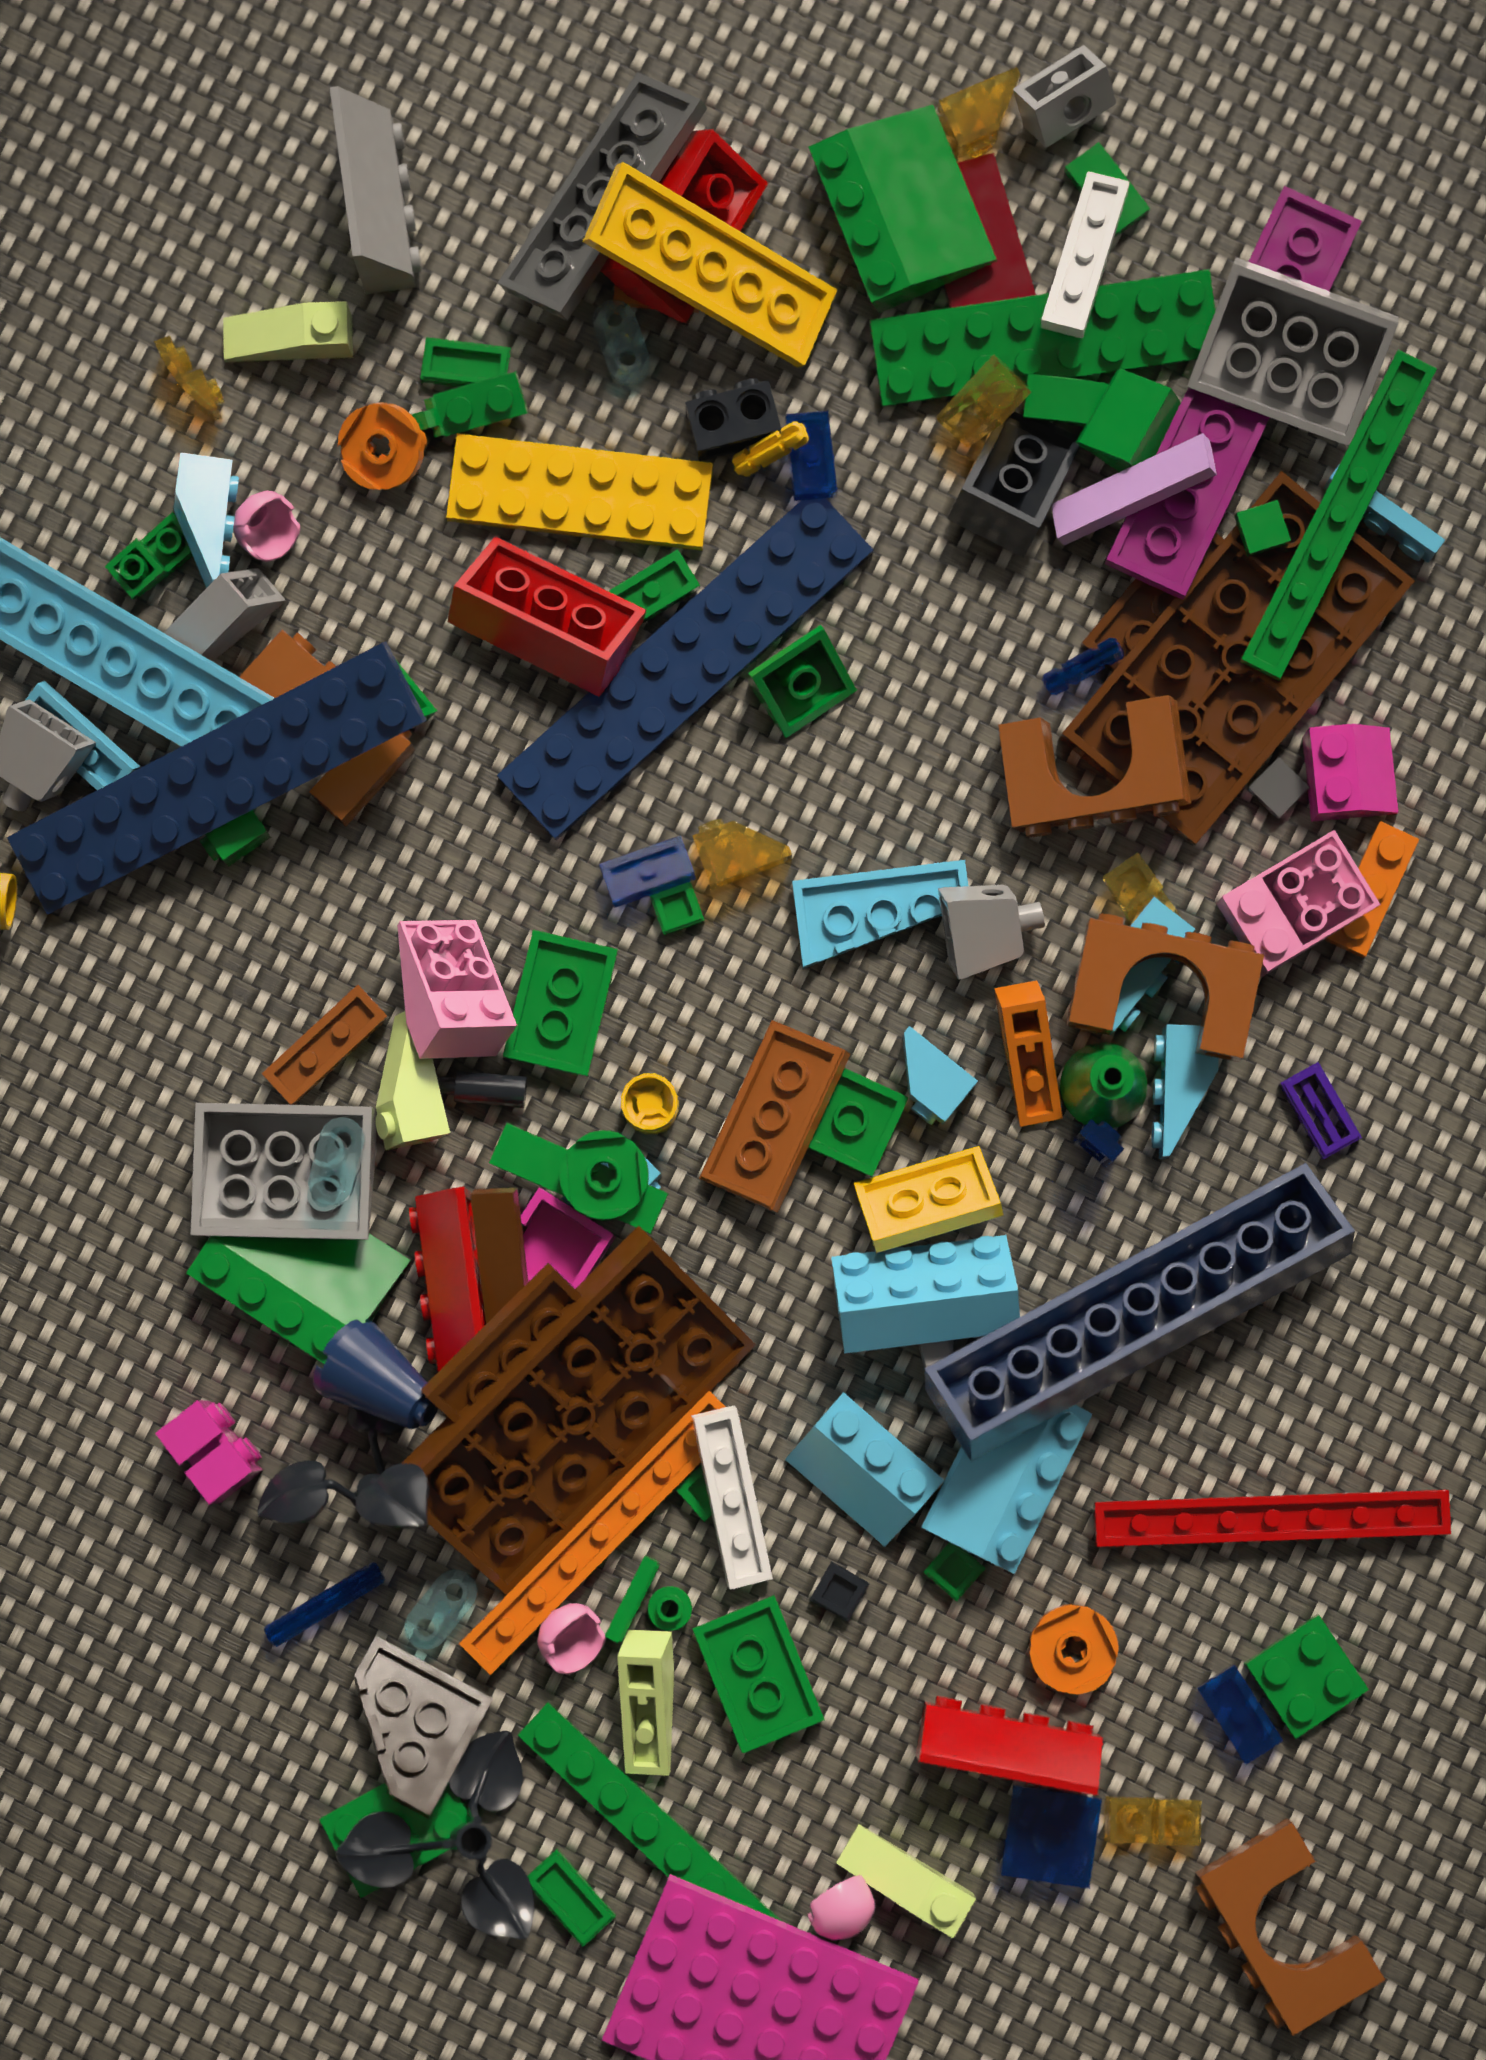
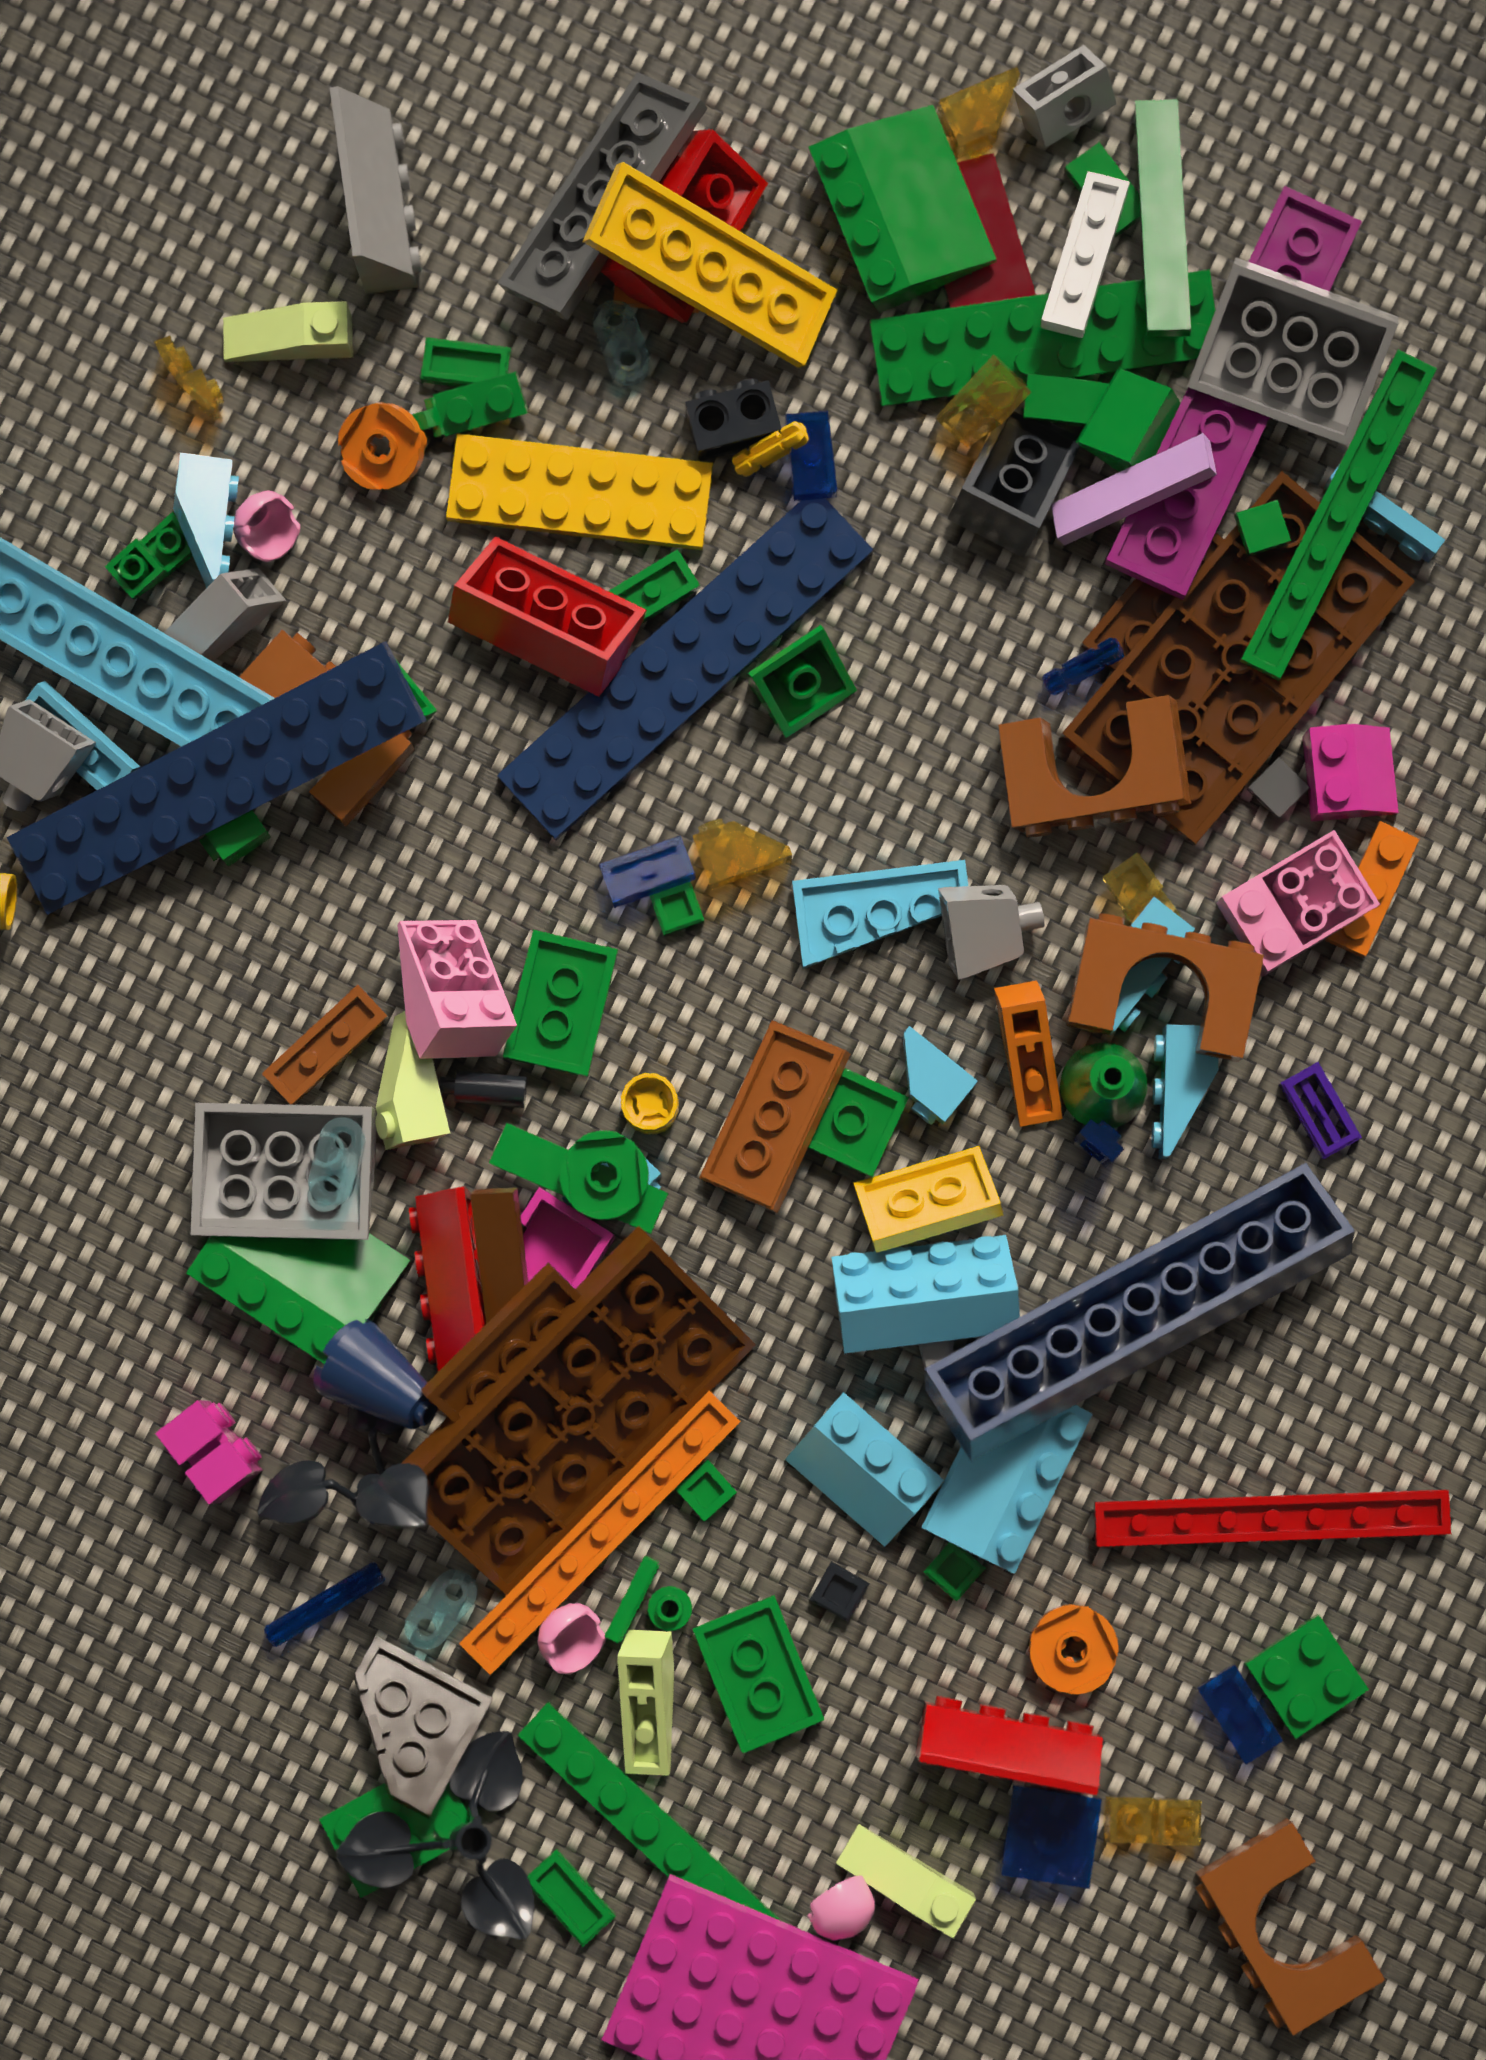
(732, 1497): white plate -> none
(1162, 218): none -> tile

